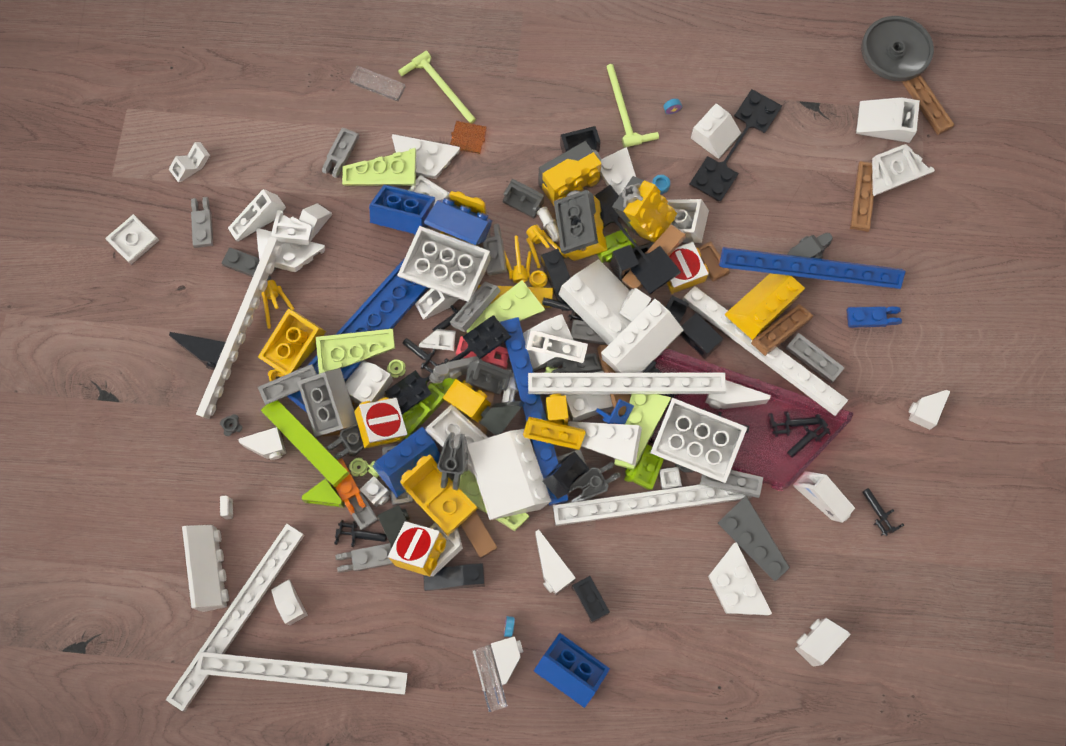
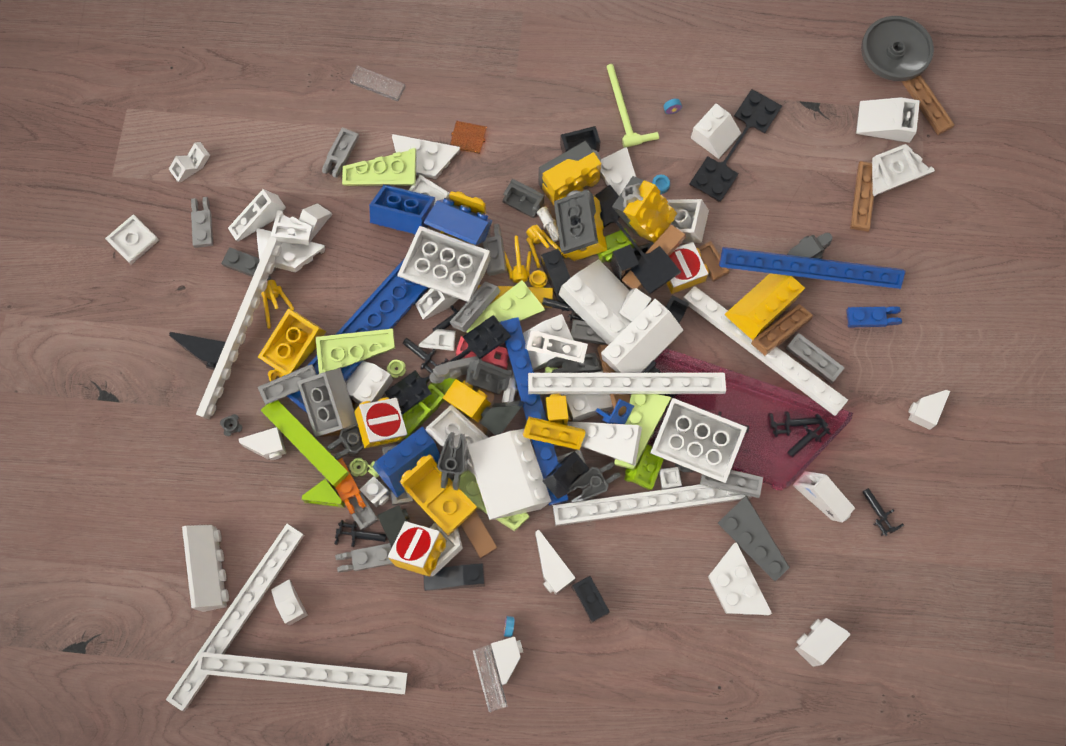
(226, 507): white tile -> none
(423, 61): yellowish green bar -> none
(572, 670): blue slope -> none
(700, 336): black panel -> none
(737, 396): white slope -> none

